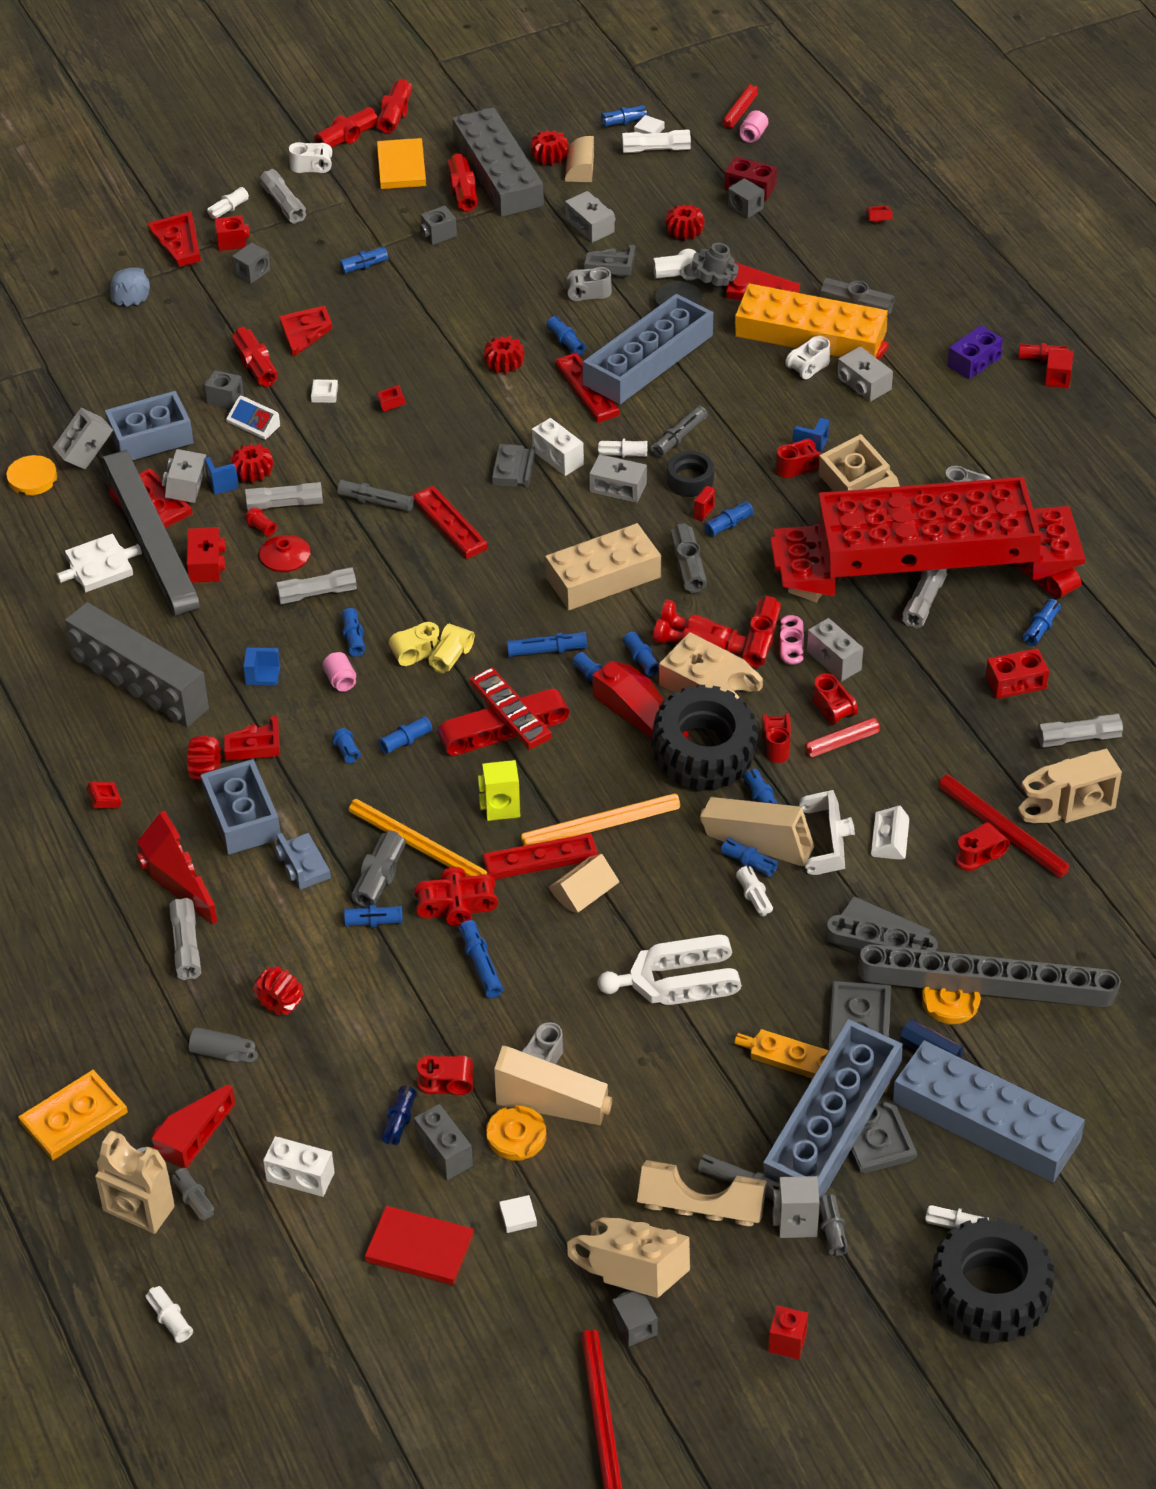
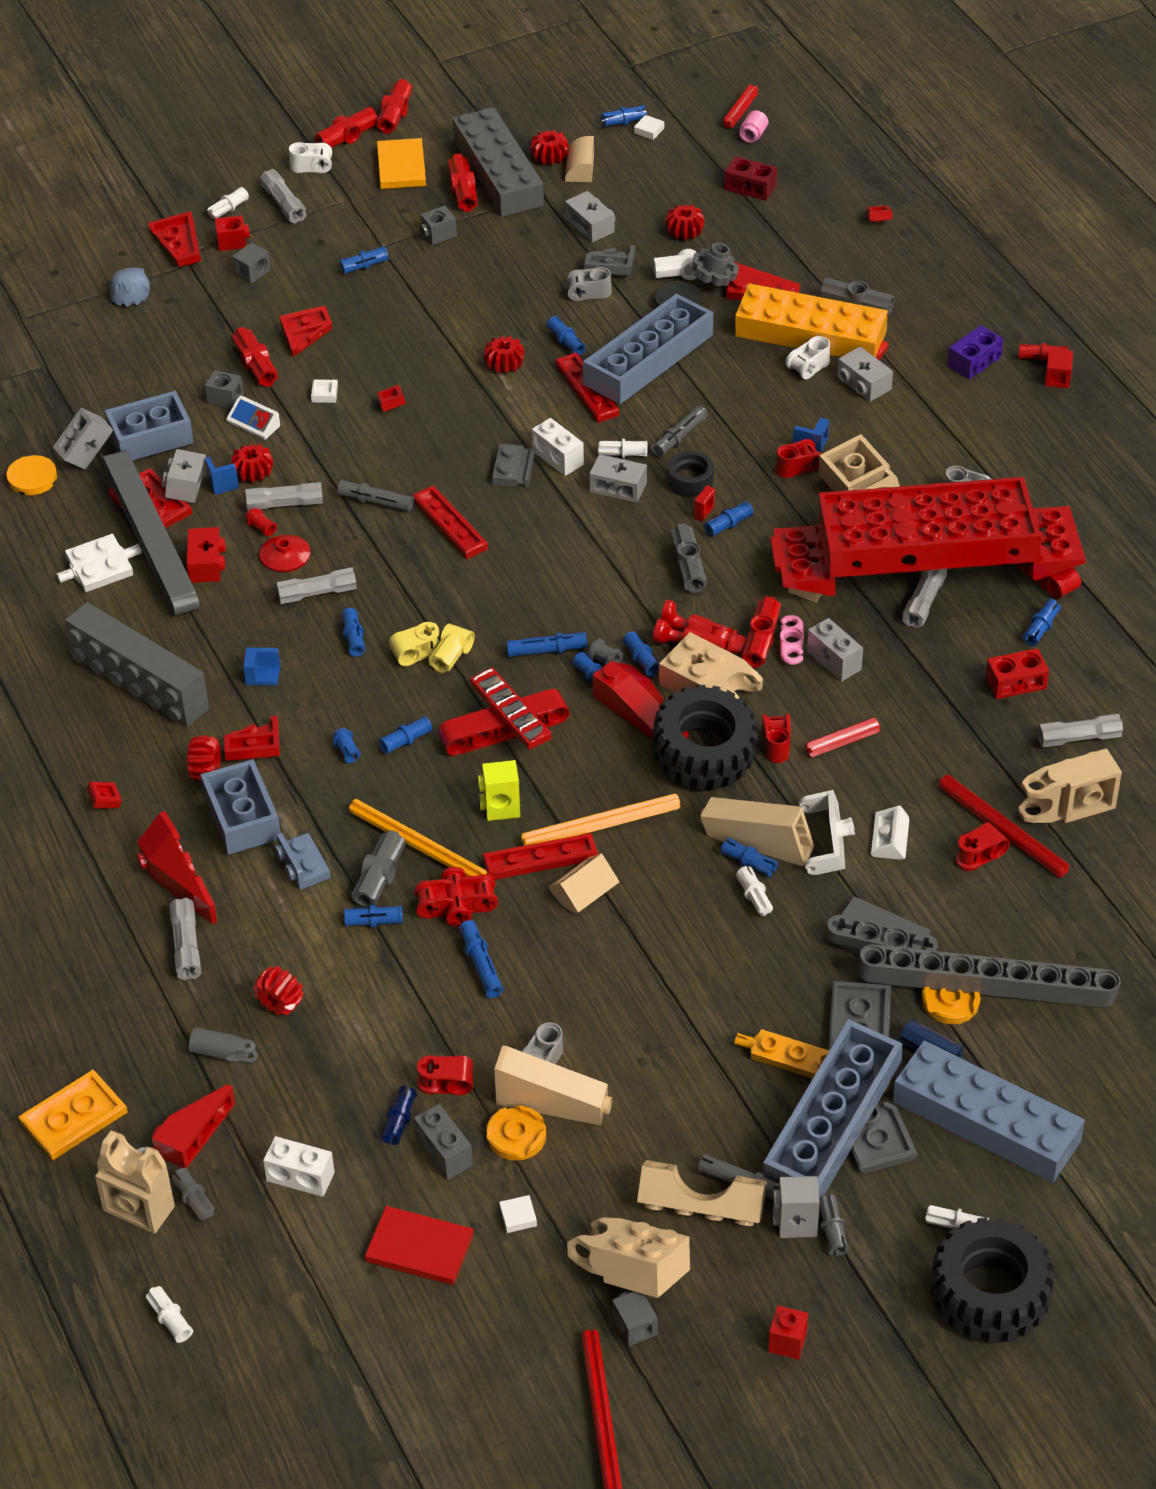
(339, 671): bright pink brick -> none
(603, 566): tan brick -> none
(603, 653): none -> dark grey bush
(638, 142): white axle -> none
(684, 987): white piece -> none
(746, 198): dark grey brick -> none
(760, 790): blue pin -> none
(833, 699): red piece -> none

